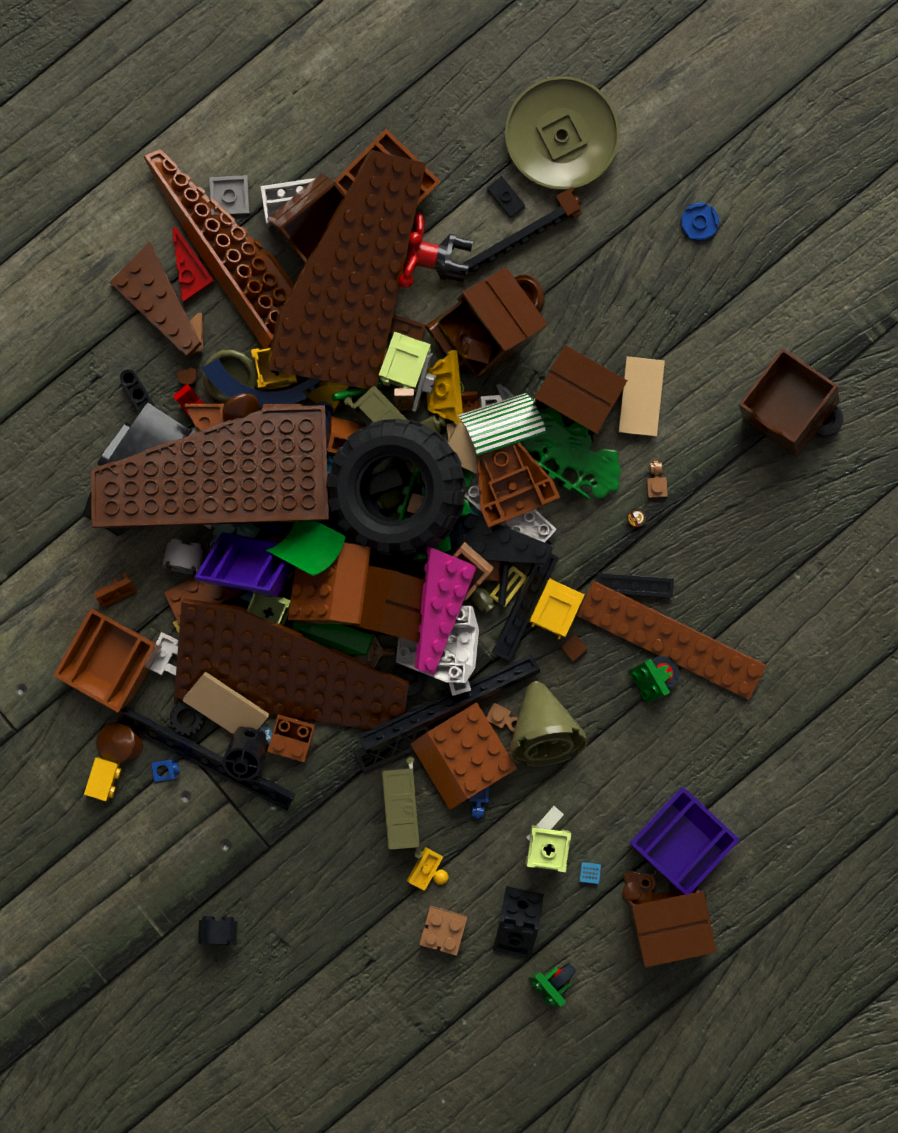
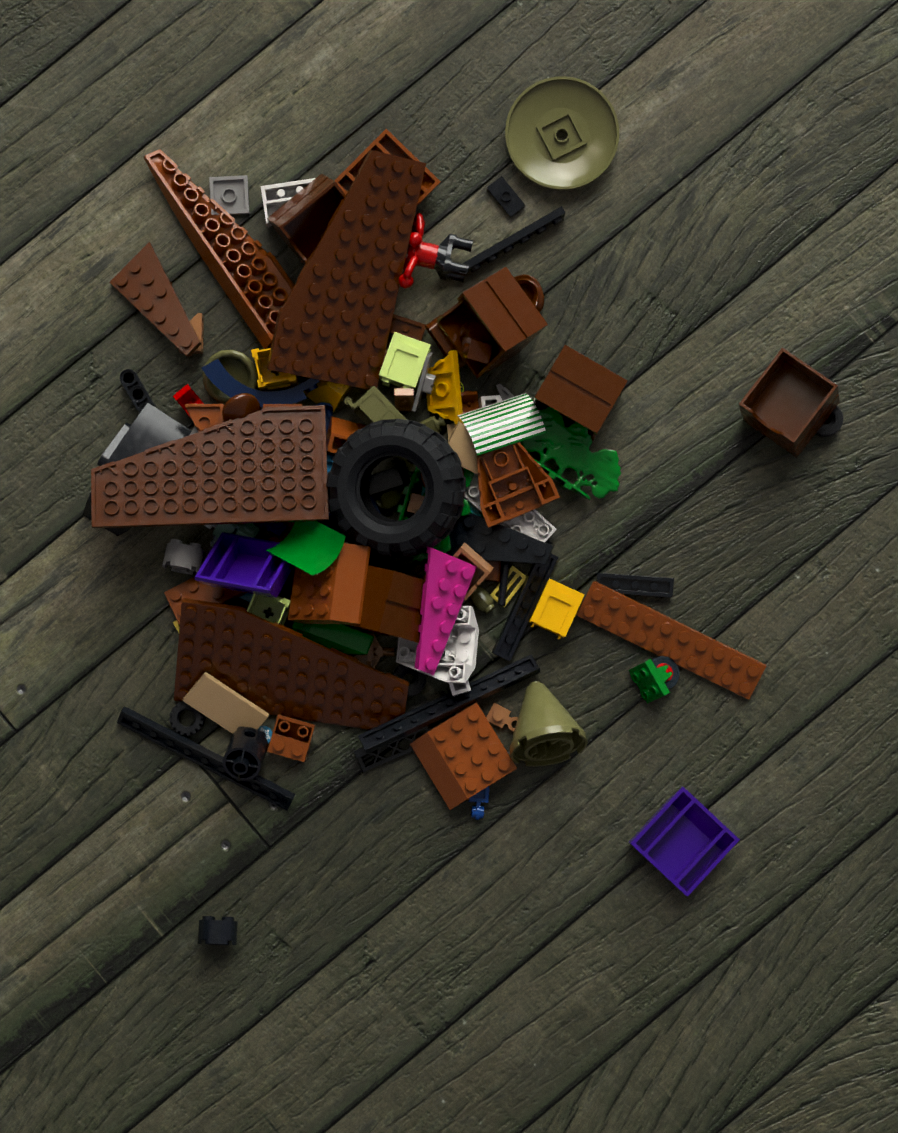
(102, 779): yellow brick -> none
(107, 660): dark orange slope -> none
(115, 592): dark orange plate -> none
(118, 743): reddish brown piece -> none
(161, 662): white plate -> none
(173, 770): blue bracket -> none
(188, 377): reddish brown brick -> none
(191, 272): red wing -> none
(352, 392): green bar -> none
(401, 808): olive container -> none
(426, 869): yellow plate -> none
(444, 930): medium nougat piece -> none
(518, 923): black bracket -> none
(541, 838): yellowish green container -> none
(549, 819): white sticker -> none
(553, 984): green plate -> none
(570, 203): reddish brown brick -> none
(573, 648): reddish brown tile -> none
(590, 872): dark azure tile -> none
(636, 889): reddish brown plate -> none
(637, 517): tile -> none
(641, 396): tan tile -> none
(656, 486): medium nougat plate -> none
(672, 927): reddish brown piece -> none
(699, 221): blue tile -> none

